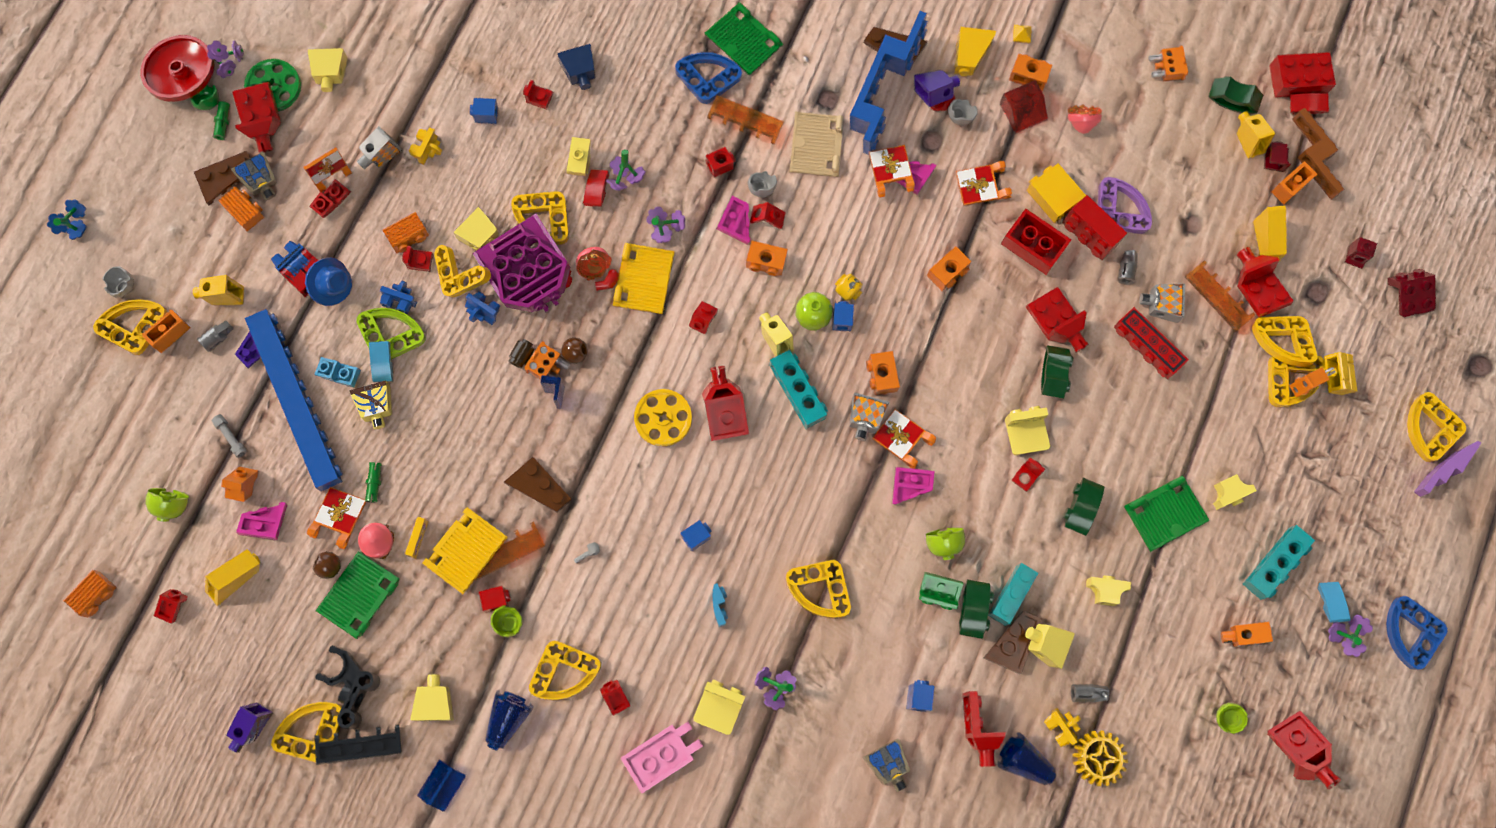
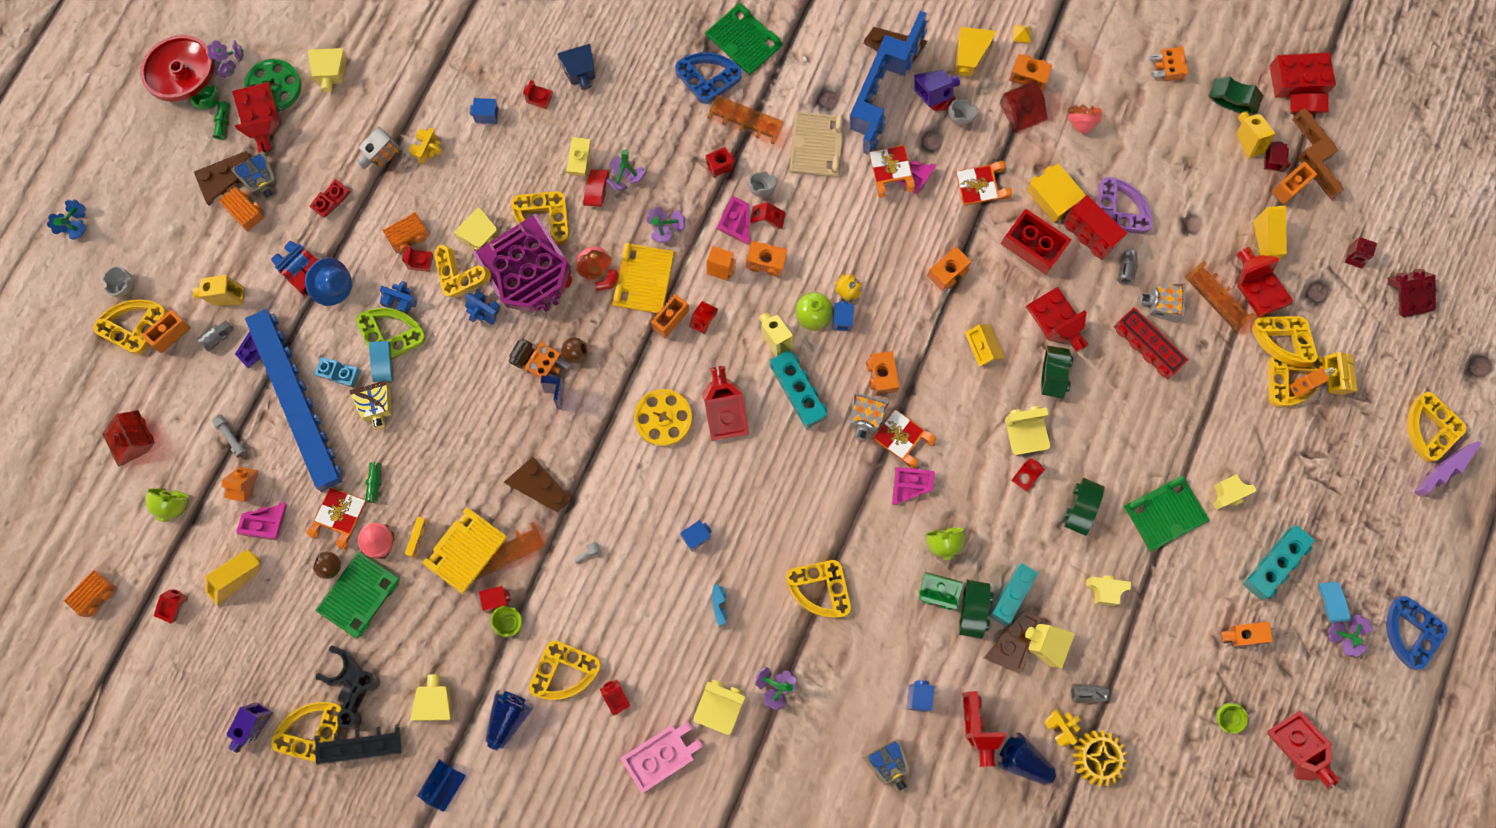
(128, 437): none -> clear red slope
(325, 167): flag -> none
(670, 316): none -> orange brick
(721, 263): none -> orange brick
(984, 344): none -> yellow panel

